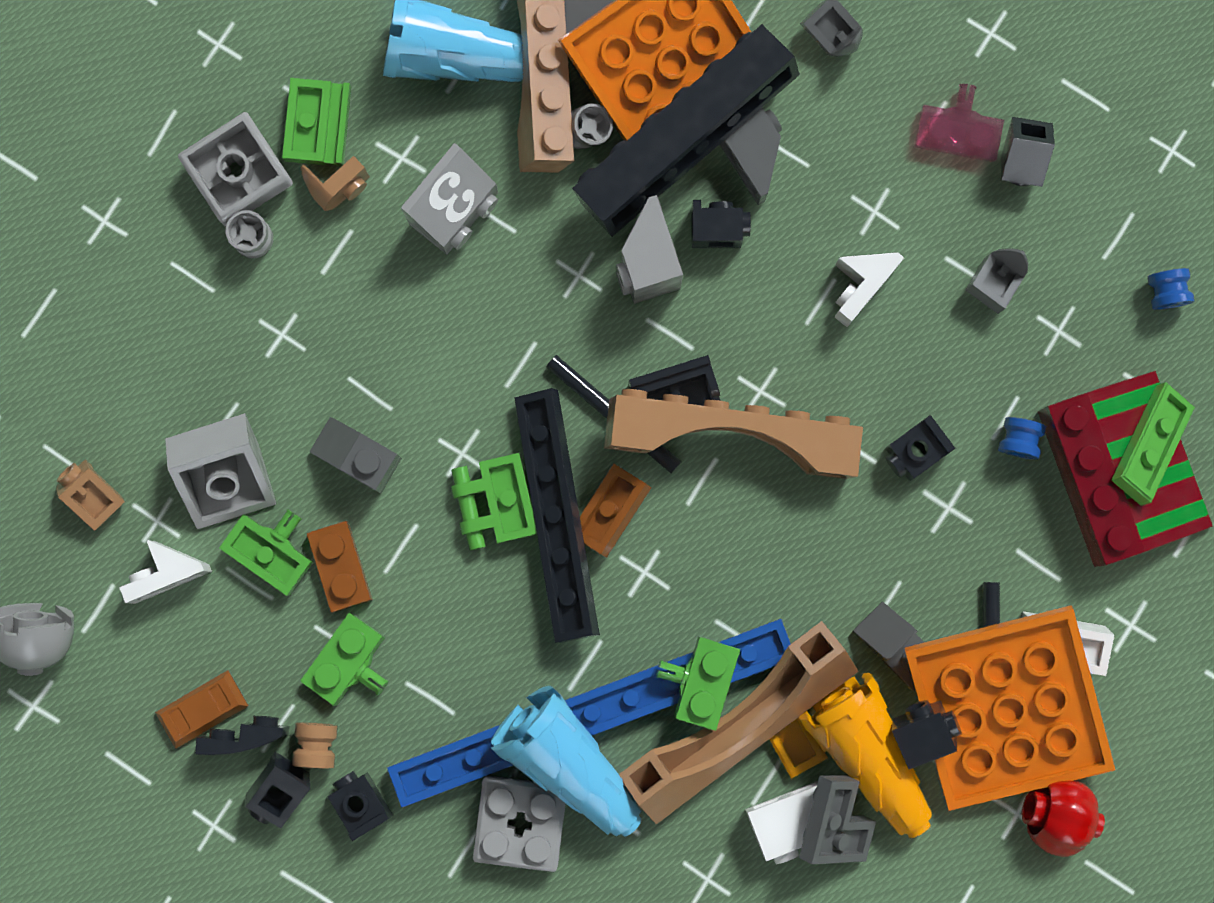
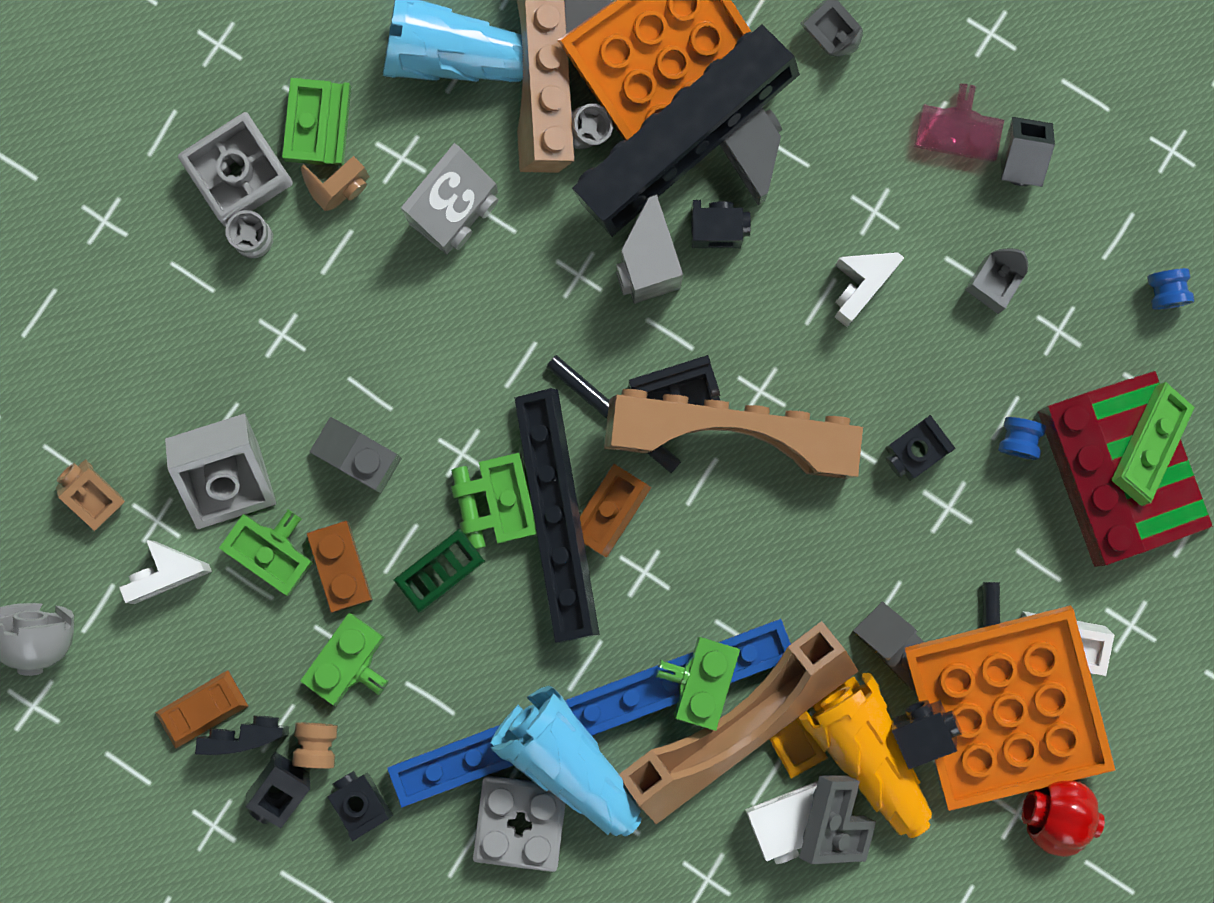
(410, 590): none -> dark green slope

